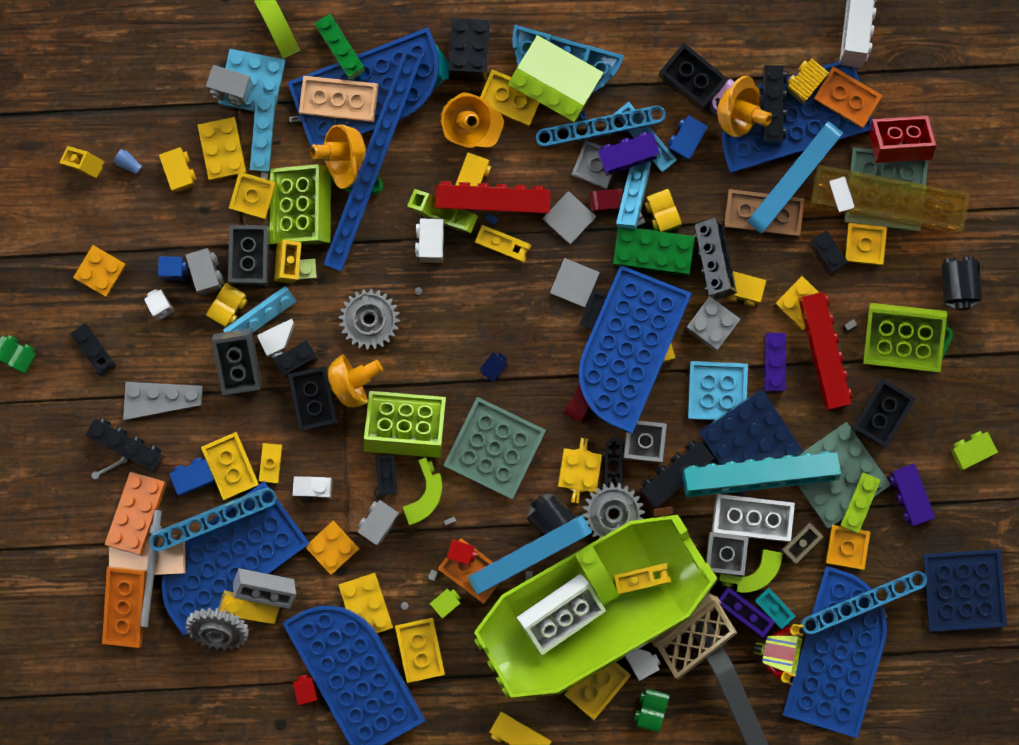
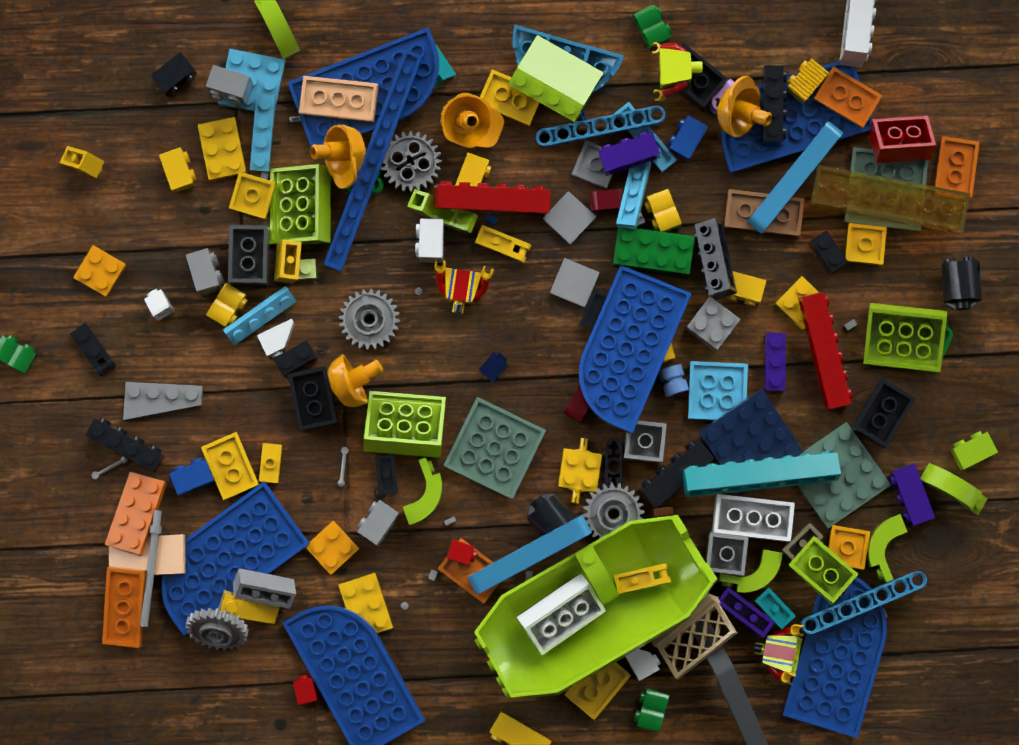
(127, 161): medium blue cone -> none
(173, 268): blue brick -> none
(174, 74): none -> black brick
(202, 518): dark azure beam -> none
(236, 361): dark grey brick -> none
(312, 487): white slope -> none
(340, 47): green plate -> none
(344, 451): none -> light grey hinge
(420, 176): none -> light grey gear
(420, 650): yellow plate -> none
(446, 602): lime brick -> none
(461, 286): none -> torso
(469, 49): black brick -> none
(651, 26): none -> green brick
(673, 380): none -> medium blue wheel
(674, 69): none -> neon yellow torso
(823, 570): none -> lime slope
(841, 194): white sticker -> none
(860, 502): lime plate -> none
(877, 544): none -> lime arch
(954, 487): none -> lime arch
(957, 164): none -> orange plate
(964, 590): dark blue plate -> none

